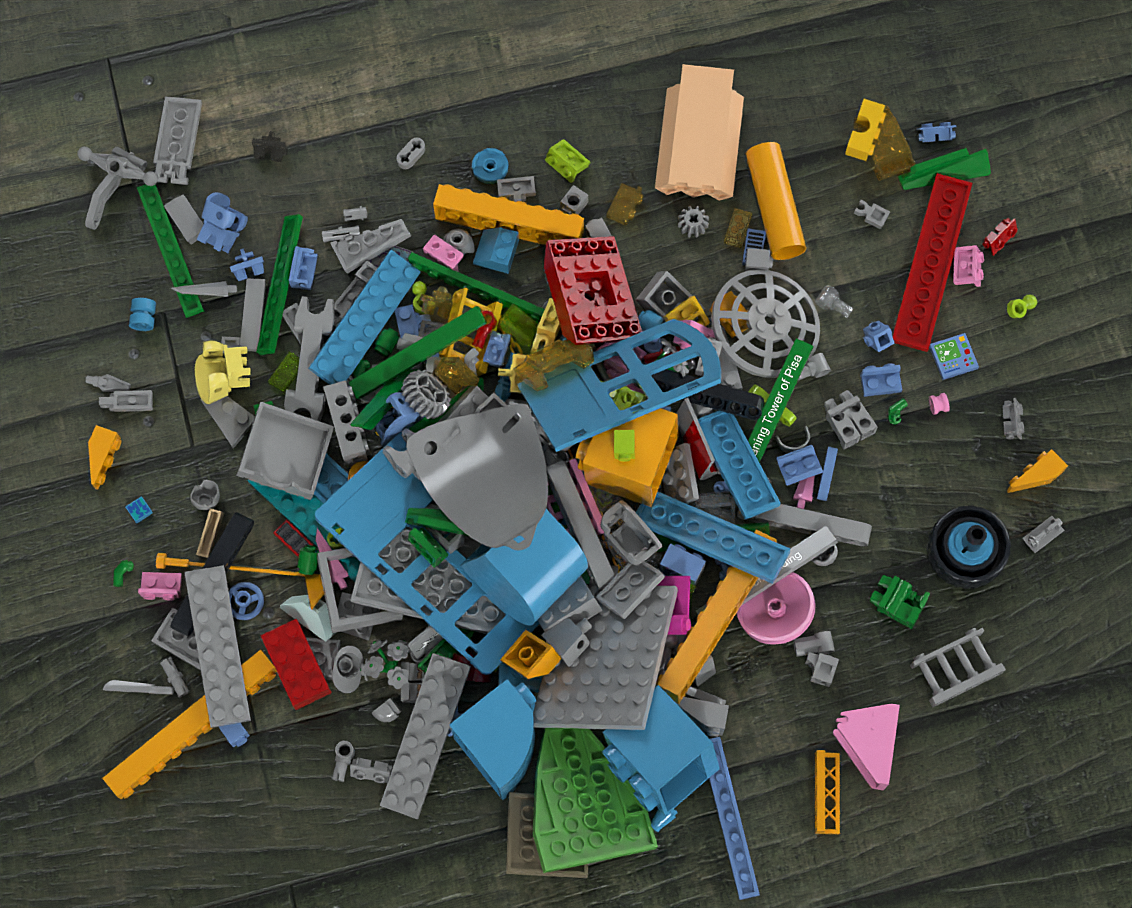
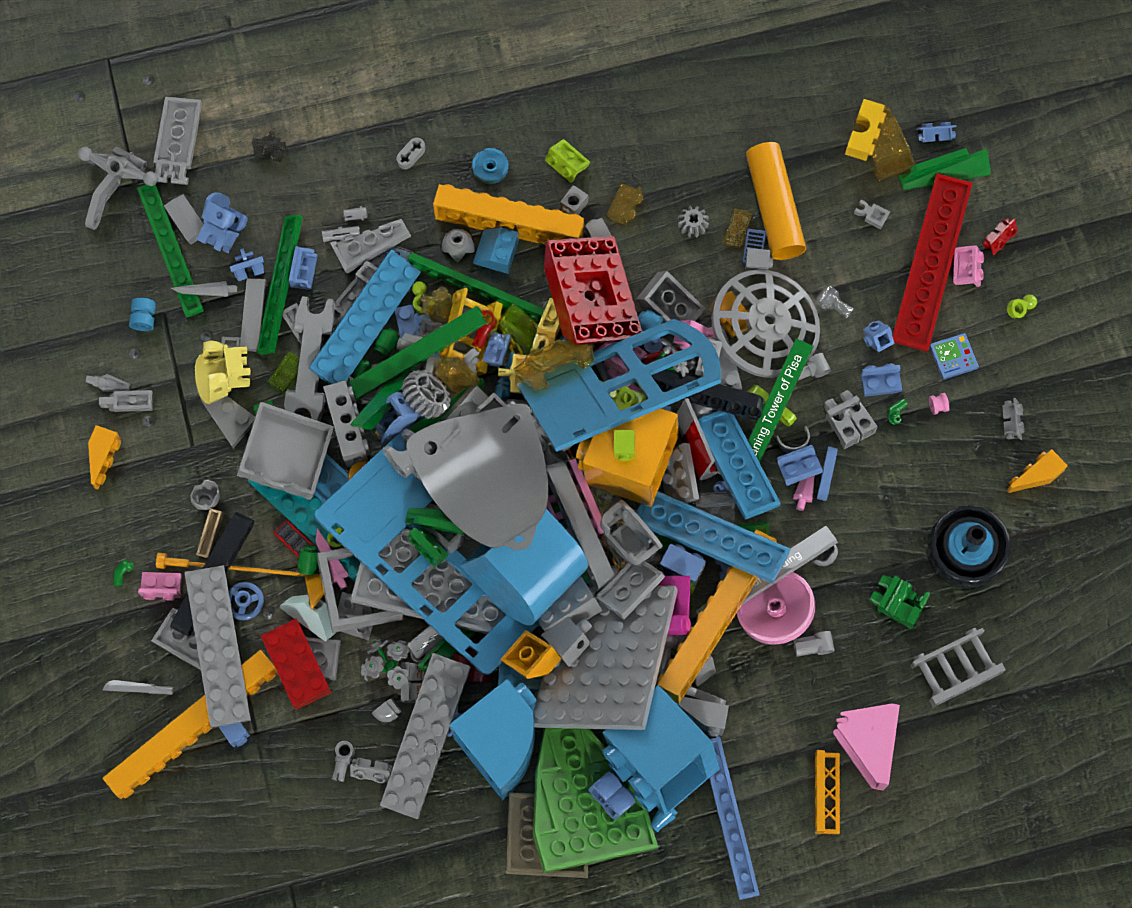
(139, 509): tile -> none
(175, 677): light grey pin -> none
(346, 669): light grey piece -> none
(442, 253): bright pink bracket -> none
(516, 188): light grey hinge -> none
(612, 795): none -> medium blue brick
(688, 310): yellow plate -> none
(700, 134): light nougat panel -> none
(811, 522): light grey beam -> none
(822, 667): light grey brick -> none
(1043, 534): light grey hinge -> none

